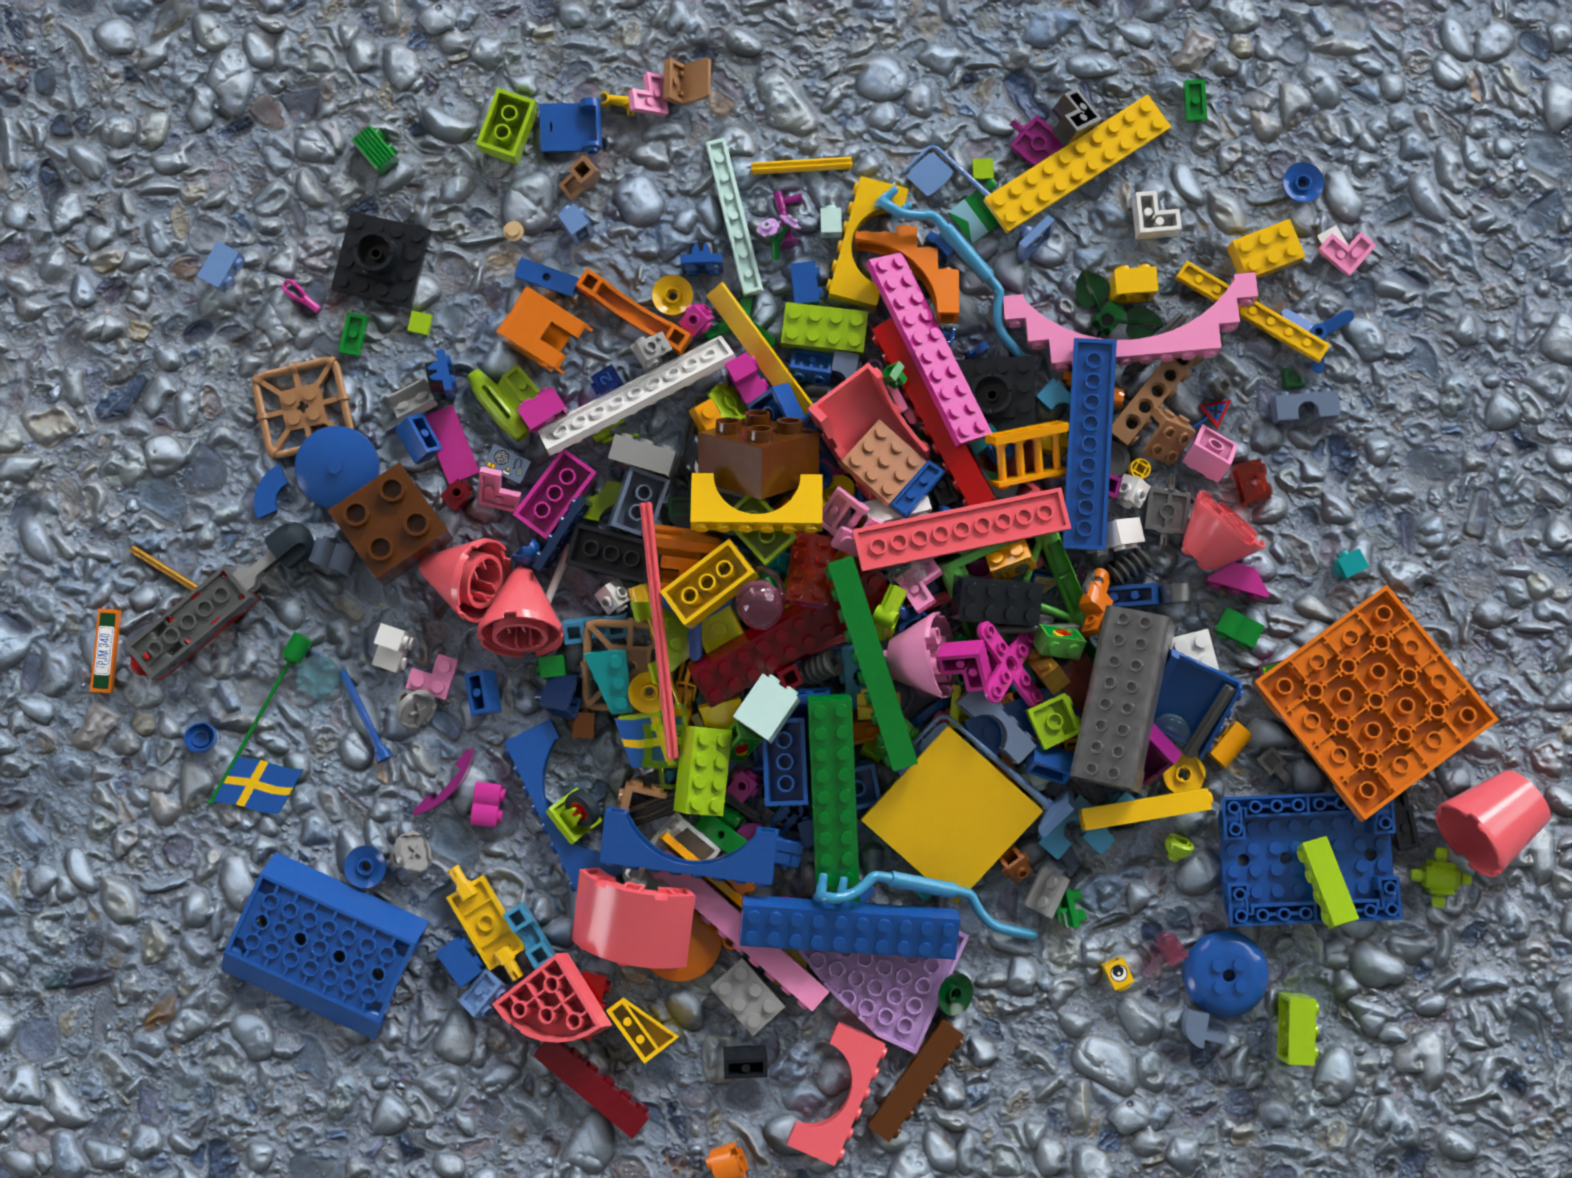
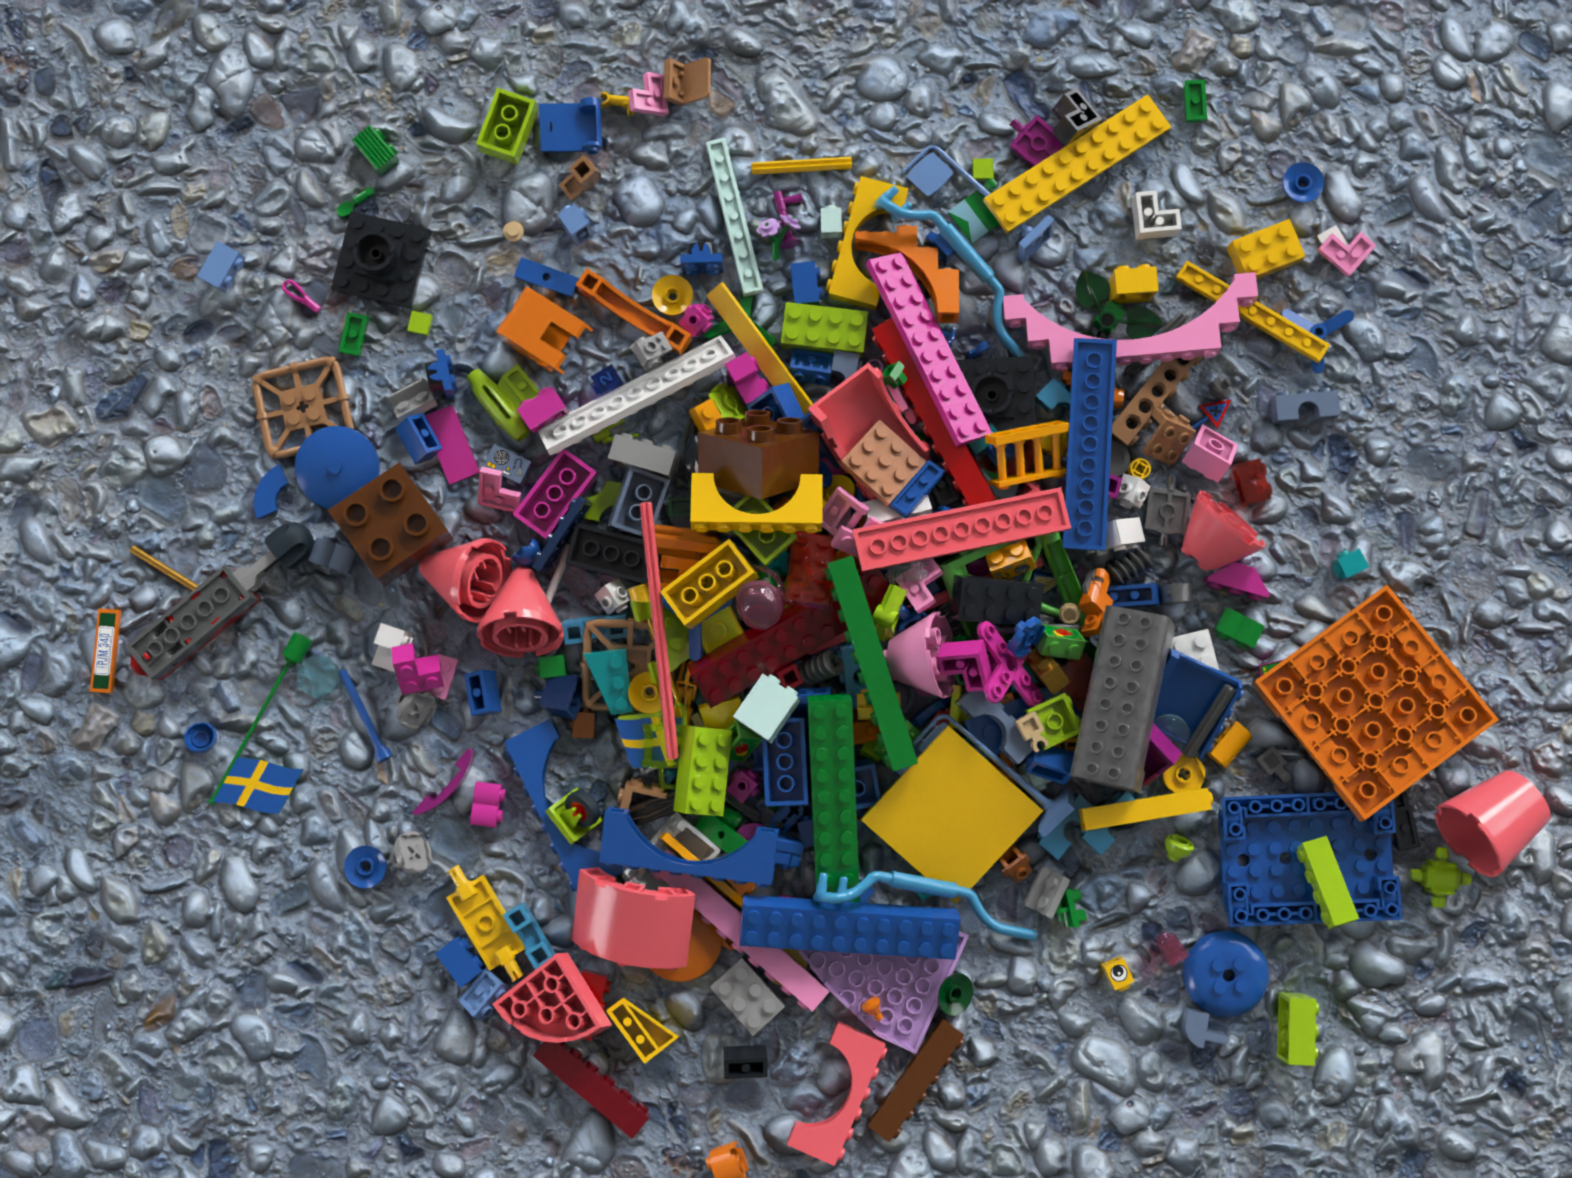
(332, 919): blue slope -> none
(345, 208): none -> green piece
(416, 673): none -> dark pink brick
(458, 495): dark red brick -> none
(872, 1007): none -> orange rock
(1026, 635): none -> blue plate
(1030, 728): none -> tan plate
(1069, 613): none -> tan plate
(1291, 379): dark green tile -> none

